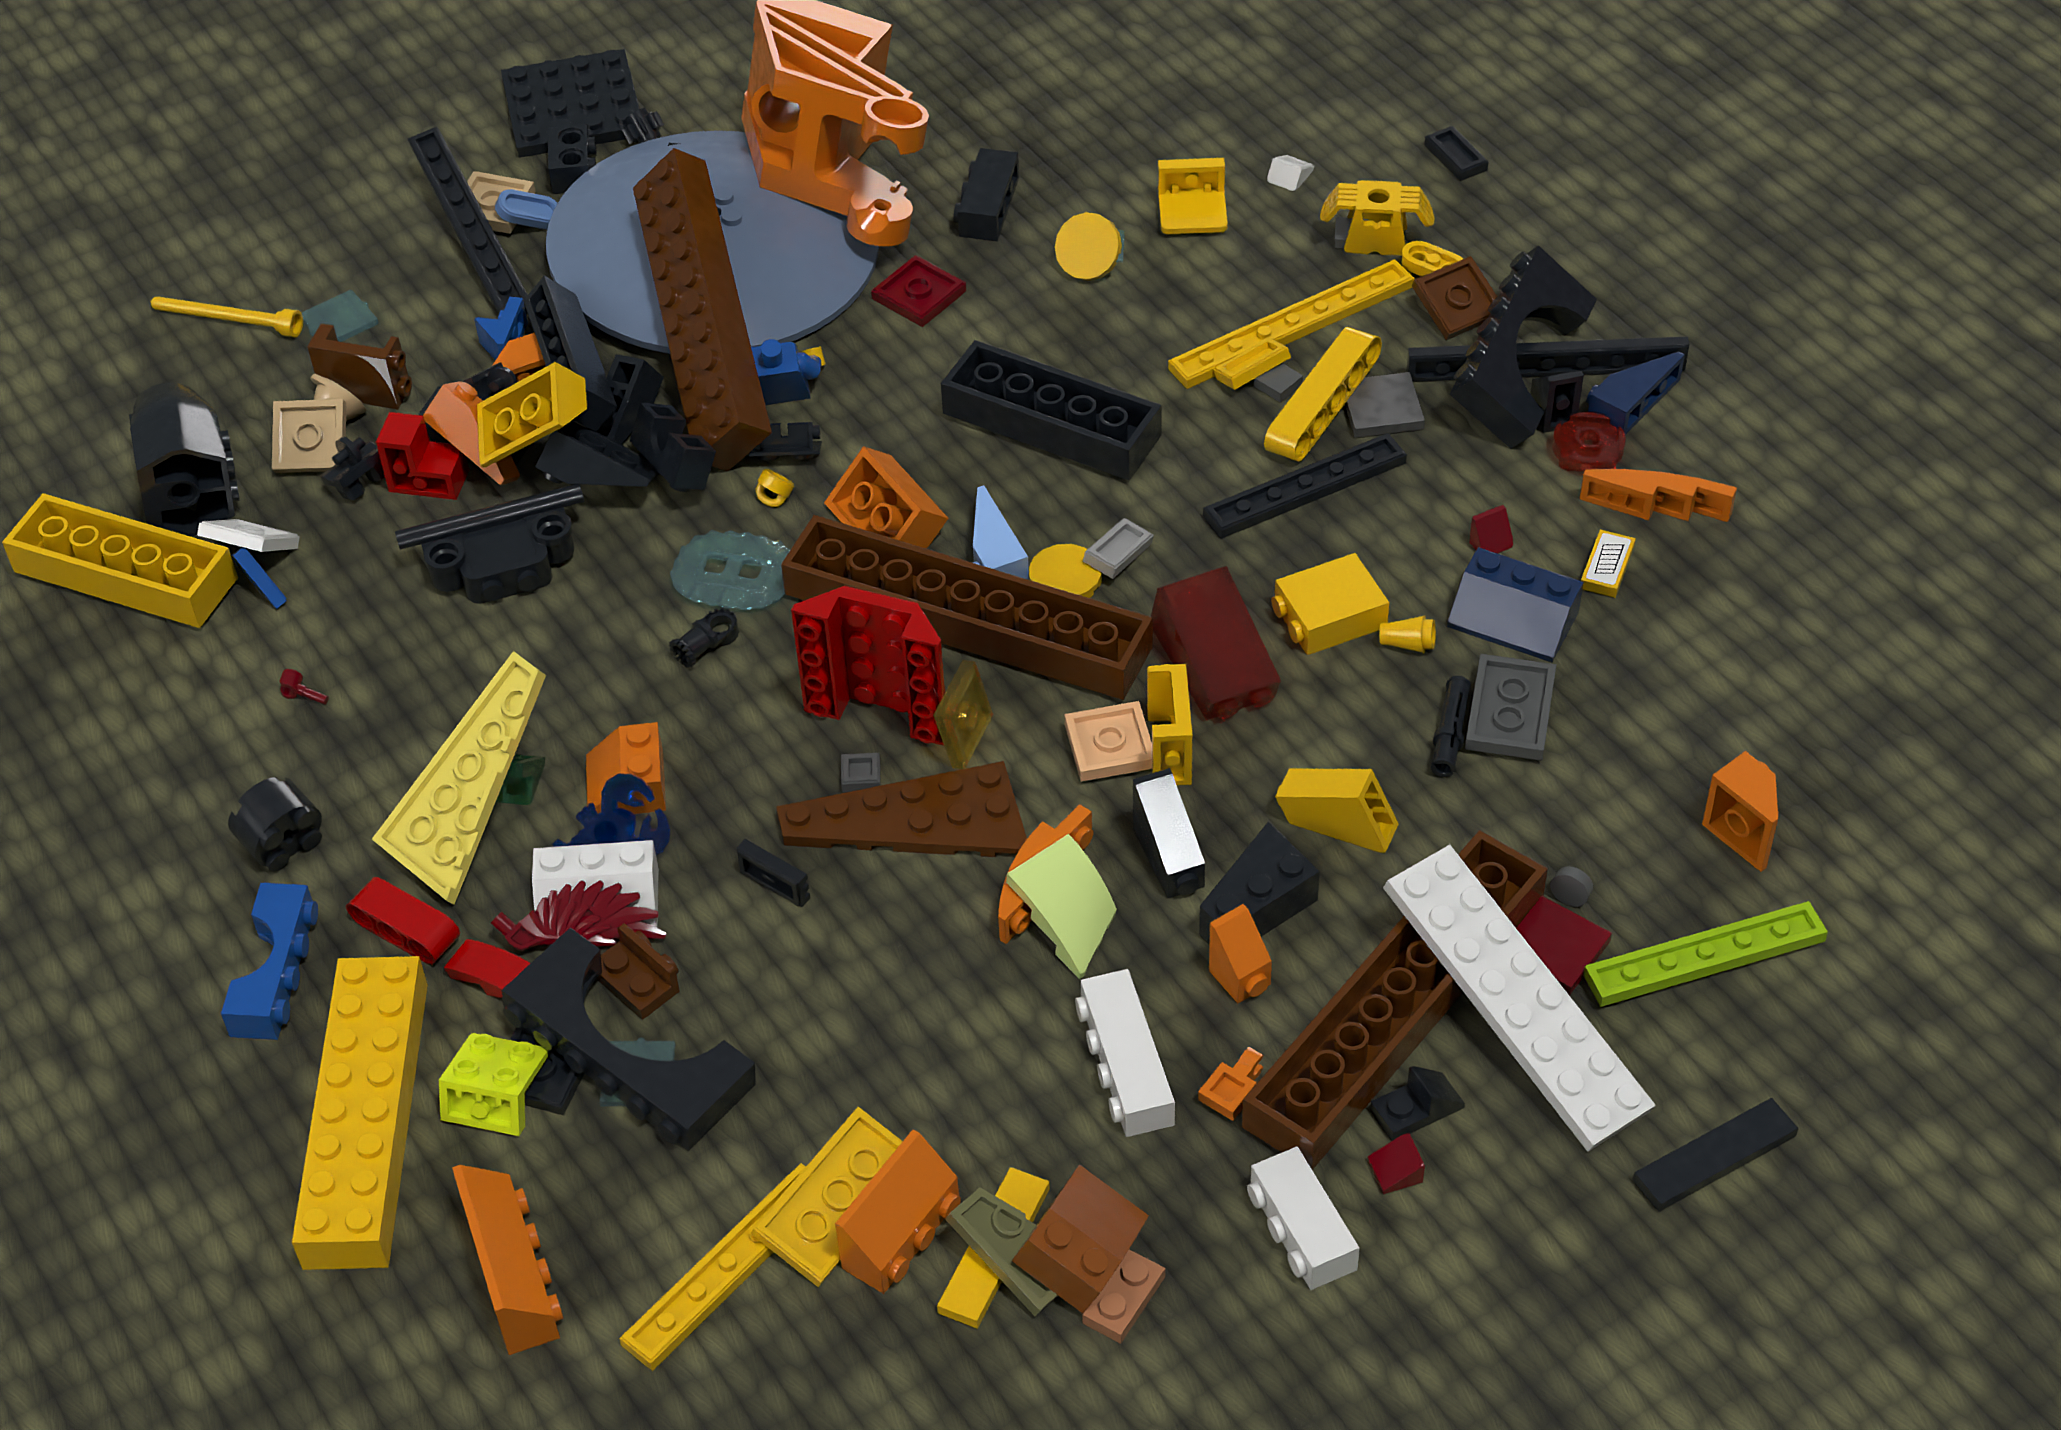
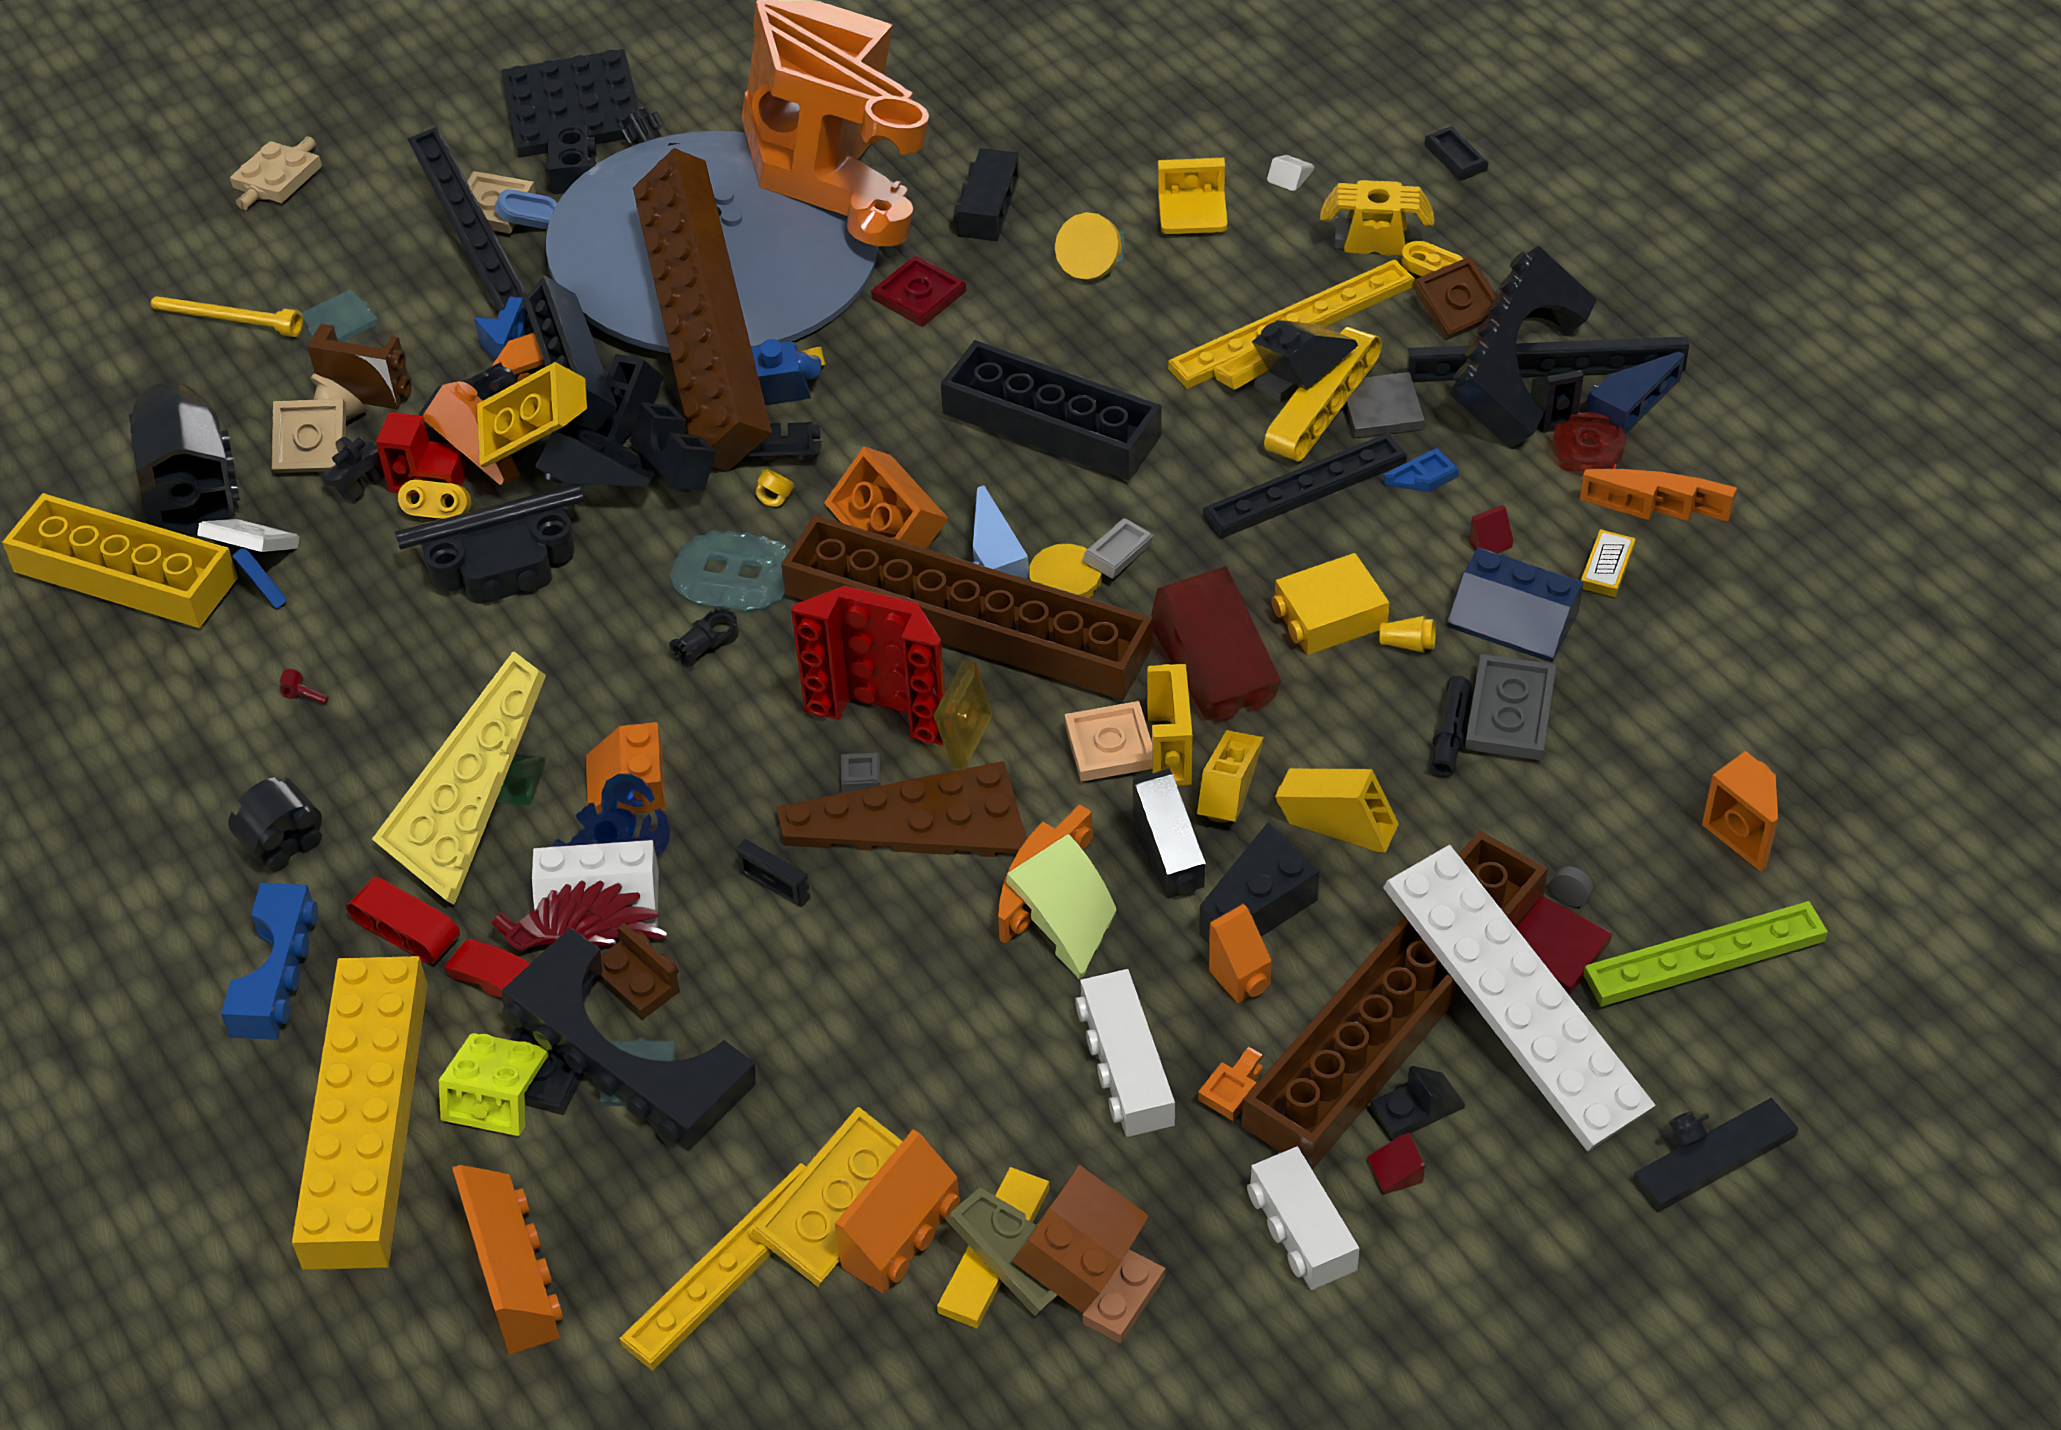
(275, 172): none -> tan plate
(432, 499): none -> yellow plate
(1228, 776): none -> yellow slope
(1301, 350): none -> black slope
(1423, 472): none -> blue tile
(1686, 1128): none -> black plate

